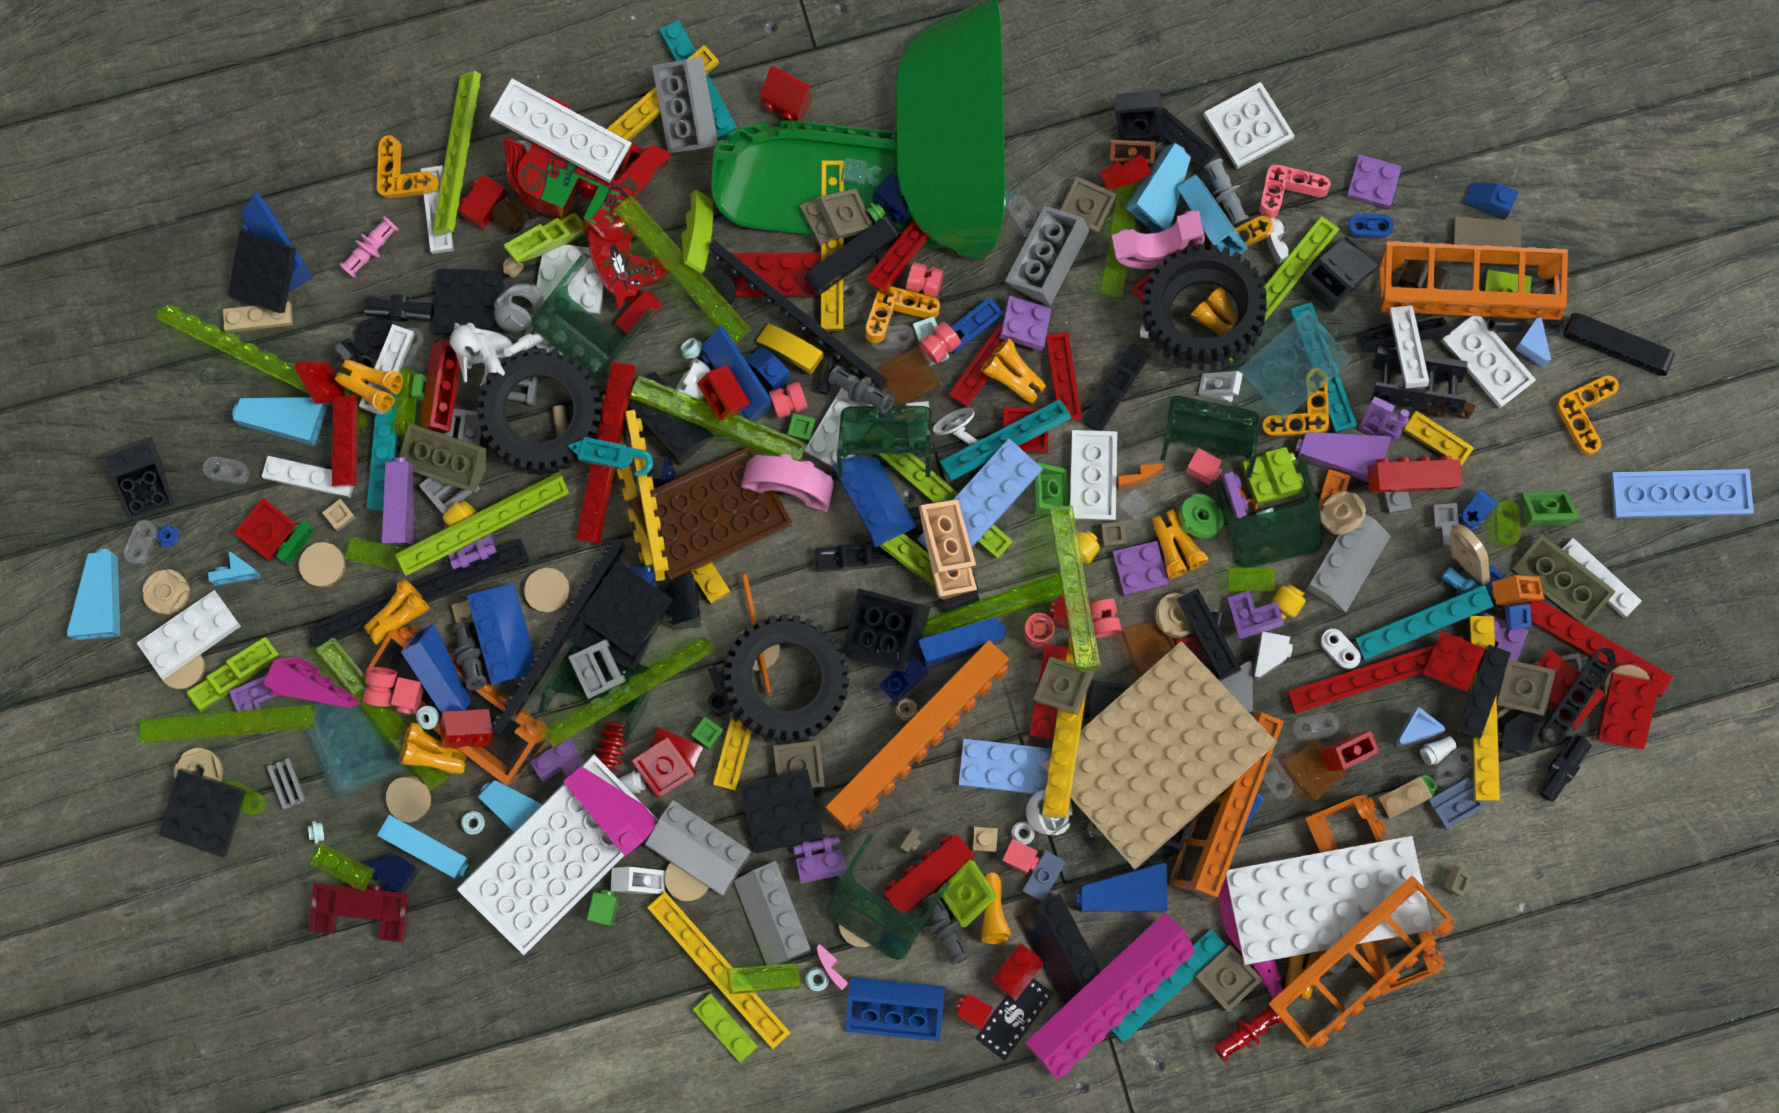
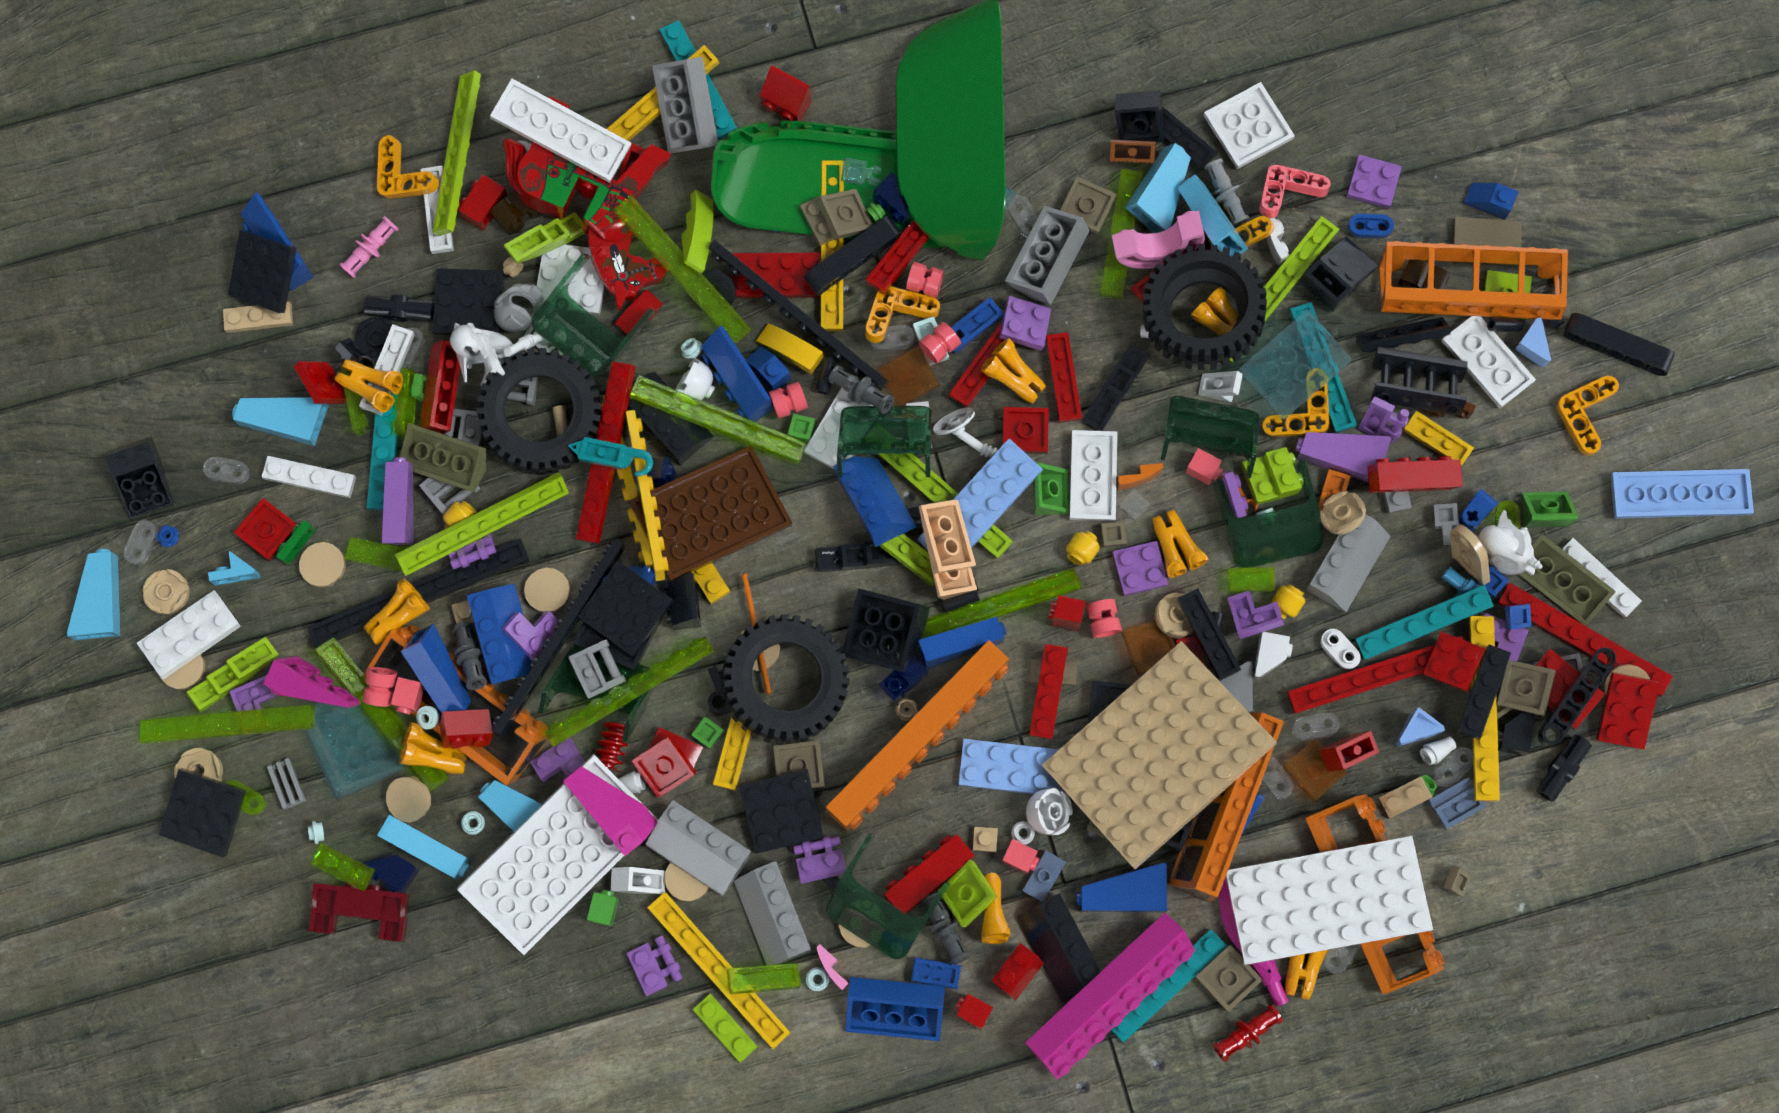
(230, 344): clear neon green plate -> none
(339, 515): tan plate -> none
(344, 441): red plate -> none
(528, 636): none -> medium lavender plate
(647, 968): none -> medium lavender plate
(723, 393): red brick -> none
(789, 476): bright pink brick -> none
(911, 842): dark tan plate -> none
(936, 973): none -> blue plate
(1013, 1019): black sticker -> none
(1018, 432): teal plate -> none
(1039, 630): coral wheel -> none
(1063, 686): dark tan plate -> none
(1063, 759): yellow plate -> none
(1074, 589): clear neon green plate -> none
(1122, 175): red slope -> none
(1193, 524): bright green plate -> none
(1347, 945): orange window -> none
(1409, 347): white plate -> none
(1509, 547): none -> white hair
(1517, 590): orange slope -> none

